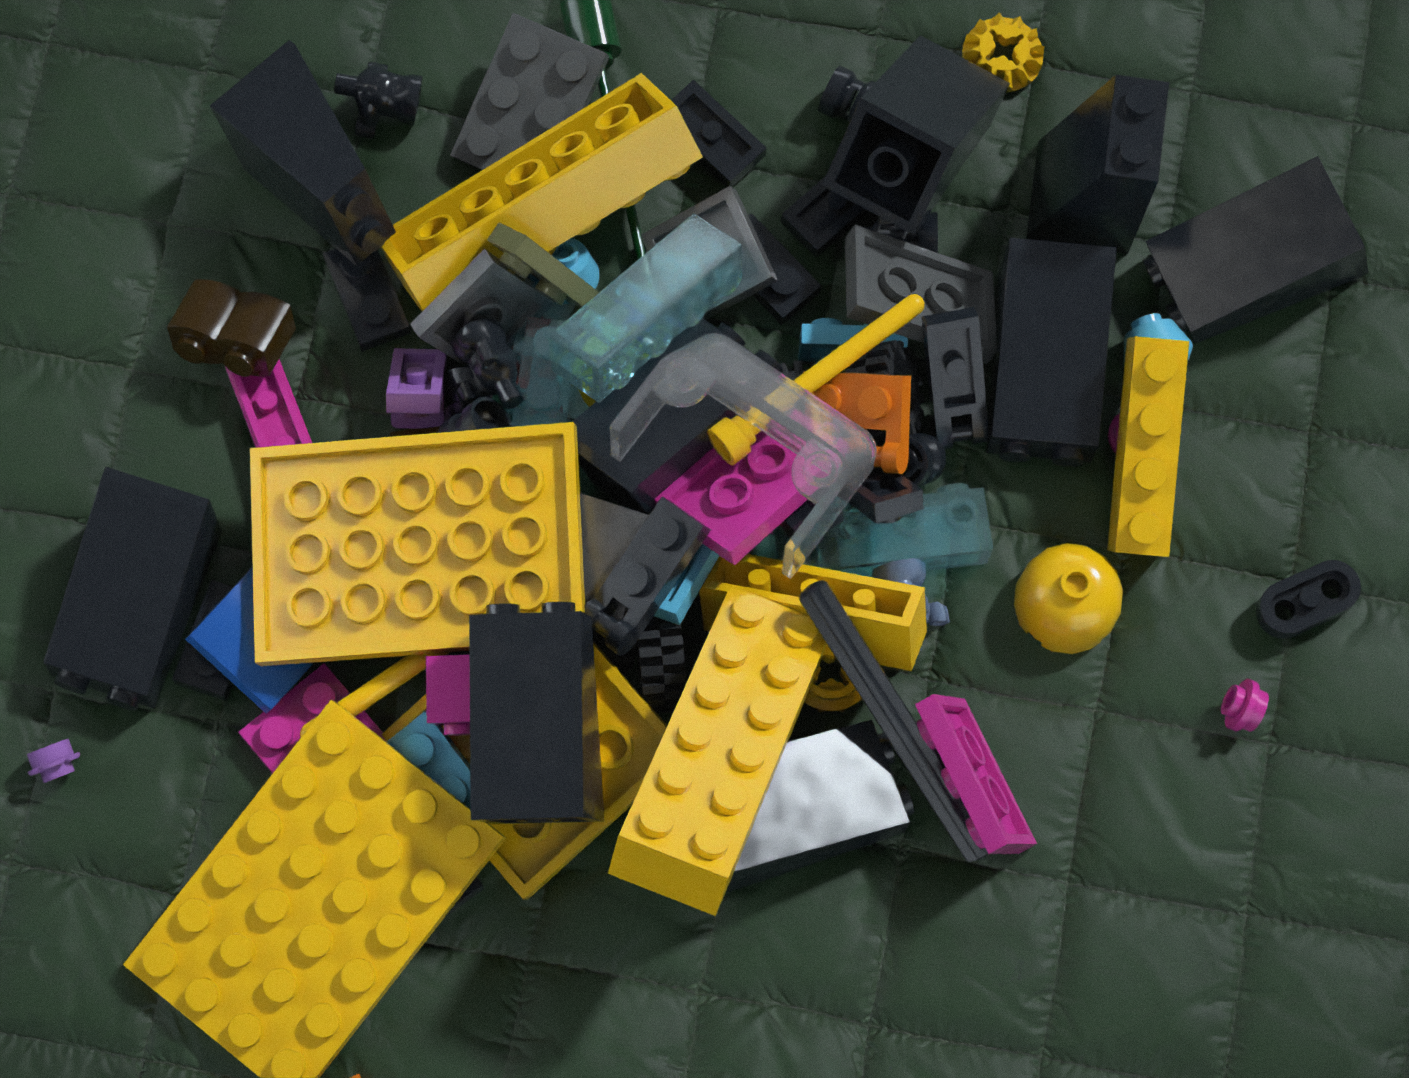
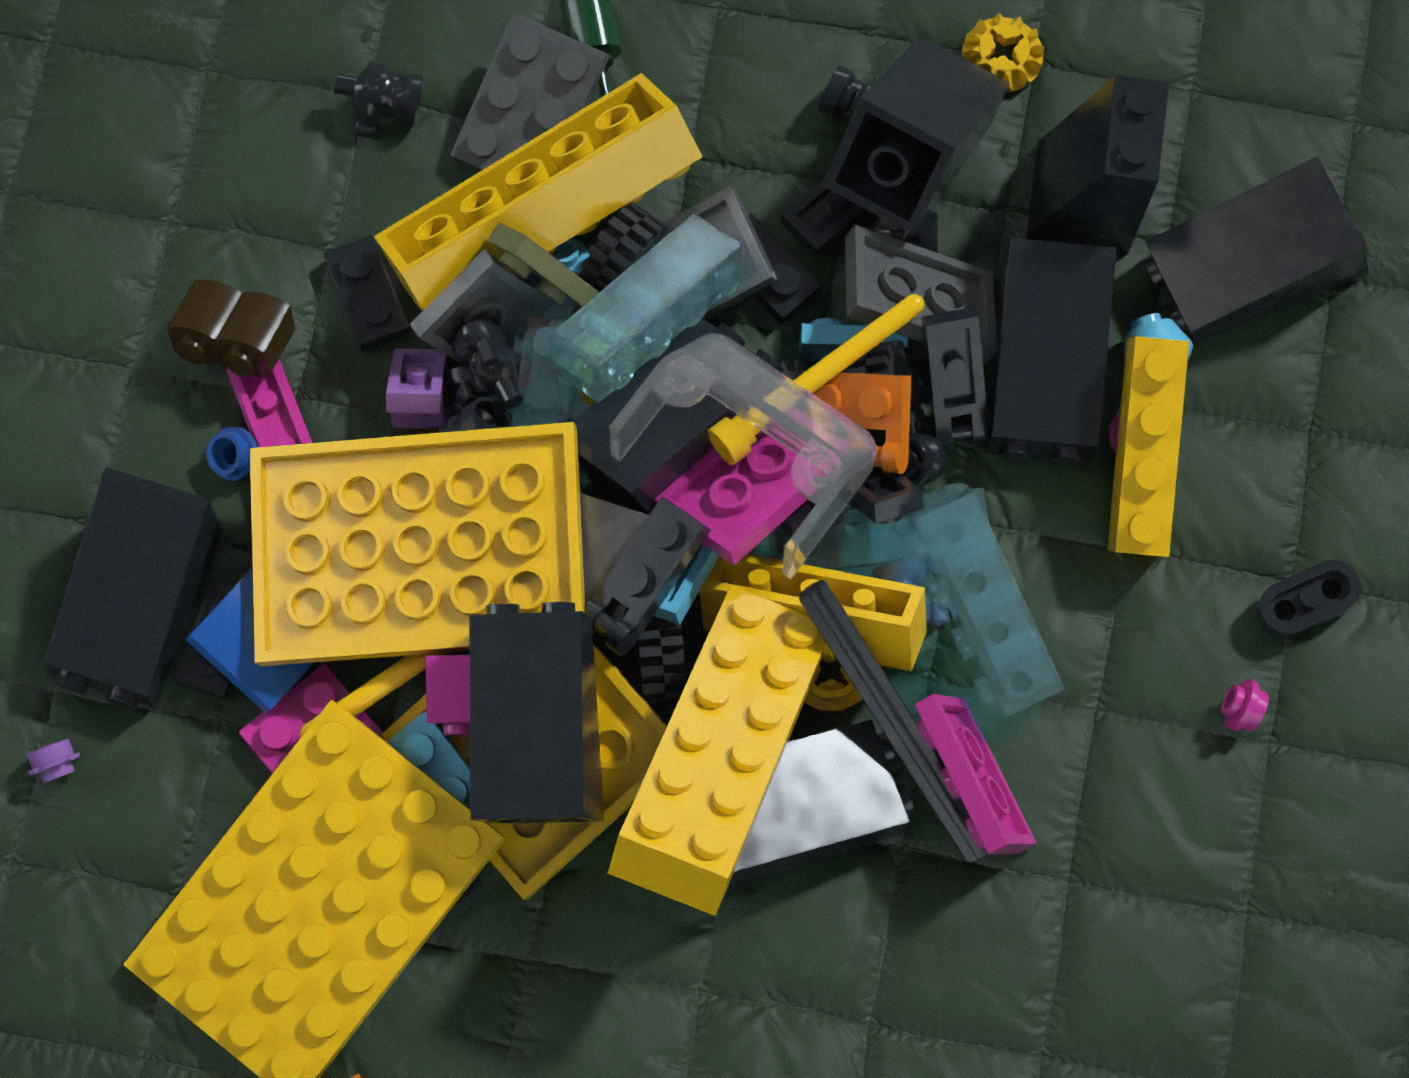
(221, 453): none -> blue plate
(302, 154): black slope -> none
(621, 245): none -> black tyre
(723, 141): black plate -> none
(984, 603): none -> clear light blue brick
(1068, 598): yellow cylinder -> none

